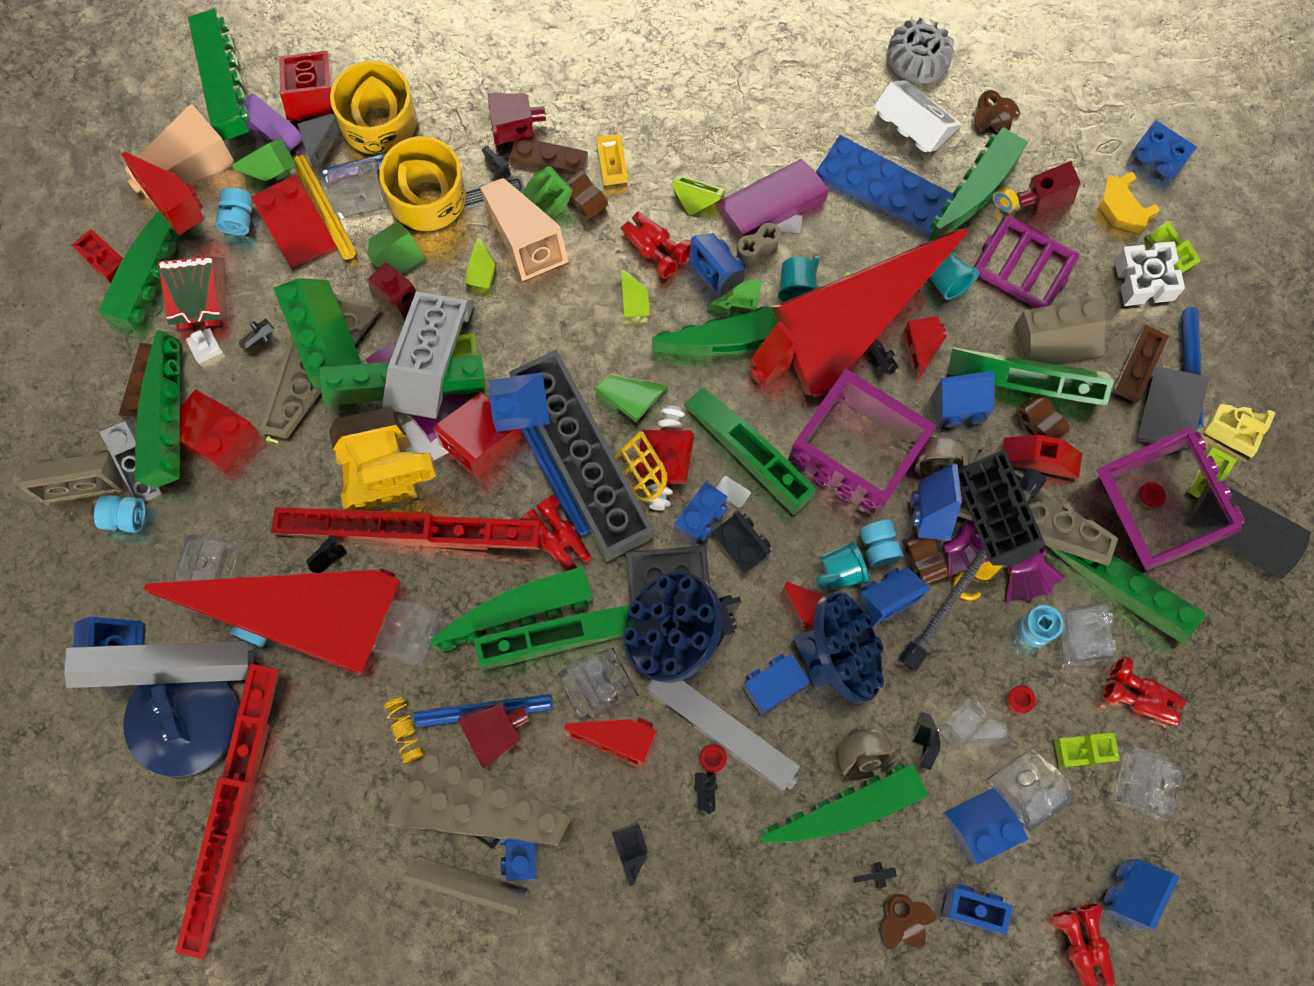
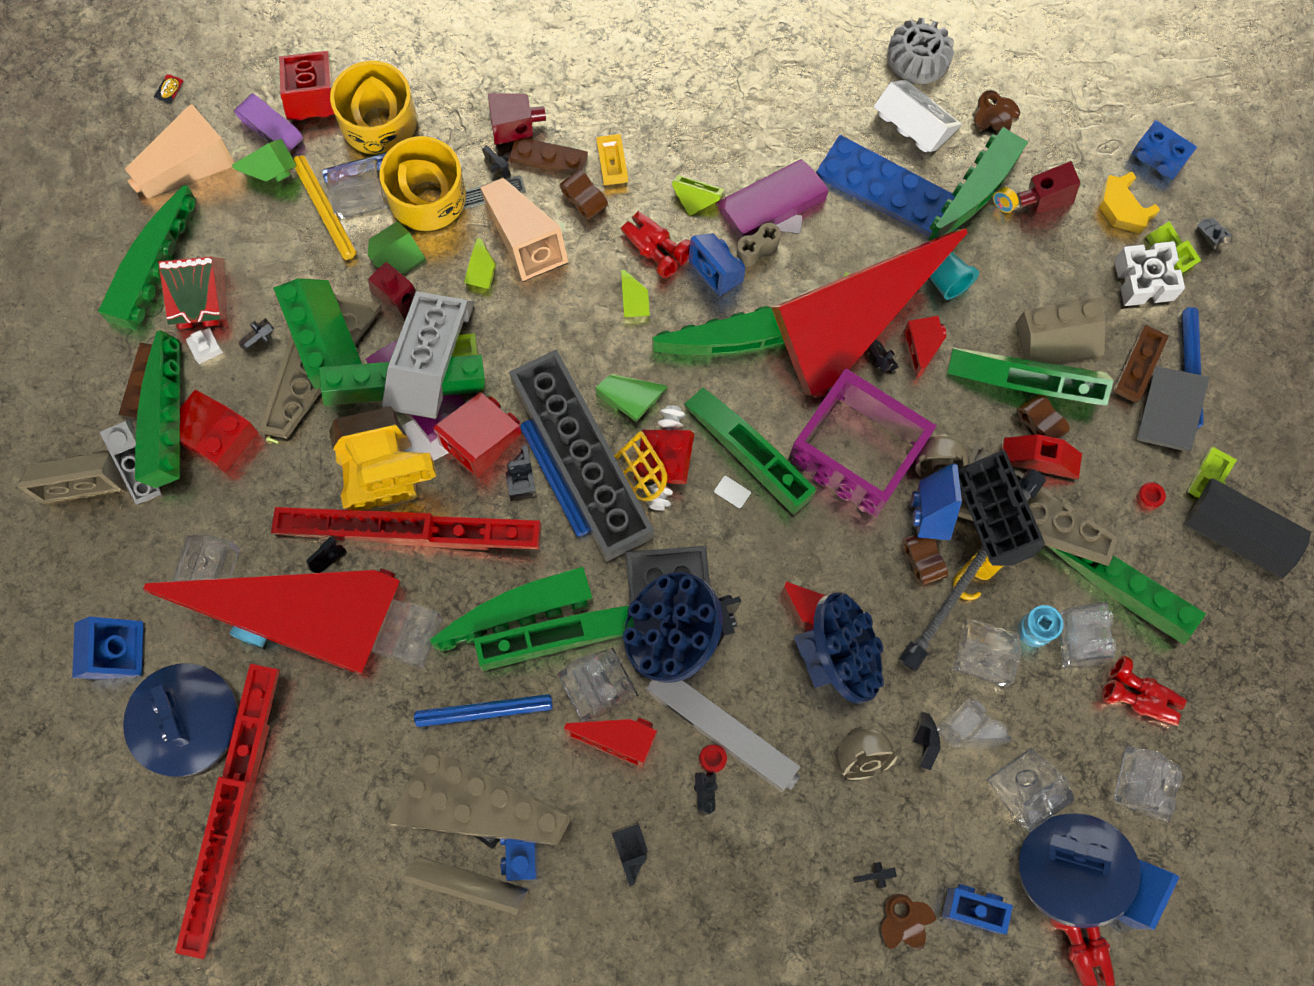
(98, 254): red piece -> none
(115, 513): medium azure wheel -> none
(156, 664): light grey brick -> none
(168, 88): none -> sticker
(169, 194): red slope -> none
(218, 74): green brick -> none
(234, 211): medium azure wheel -> none
(293, 222): red slope -> none
(318, 136): dark grey slope -> none
(403, 729): yellow piece -> none
(493, 730): dark red torso -> none
(518, 402): blue slope -> none
(520, 476): none -> black slope
(548, 192): bright green slope -> none
(565, 537): red piece -> none
(700, 513): blue brick -> none
(742, 542): black bracket -> none
(743, 296): bright green slope -> none
(773, 356): red slope -> none
(775, 683): blue brick -> none
(797, 277): teal hat -> none
(842, 567): teal hat -> none
(853, 808): green slope -> none
(881, 545): medium azure wheel -> none
(892, 595): blue slope -> none
(962, 548): magenta arm -> none
(963, 399): blue slope -> none
(985, 826): blue slope -> none
(988, 653): none -> clear slope
(1020, 699): red tile -> none
(1027, 234): magenta bar -> none
(1032, 578): magenta arm -> none
(1079, 870): none -> dark blue bracket
(1086, 750): lime slope -> none
(1209, 471): magenta window -> none
(1214, 232): none -> piece
(1239, 428): light yellow slope -> none

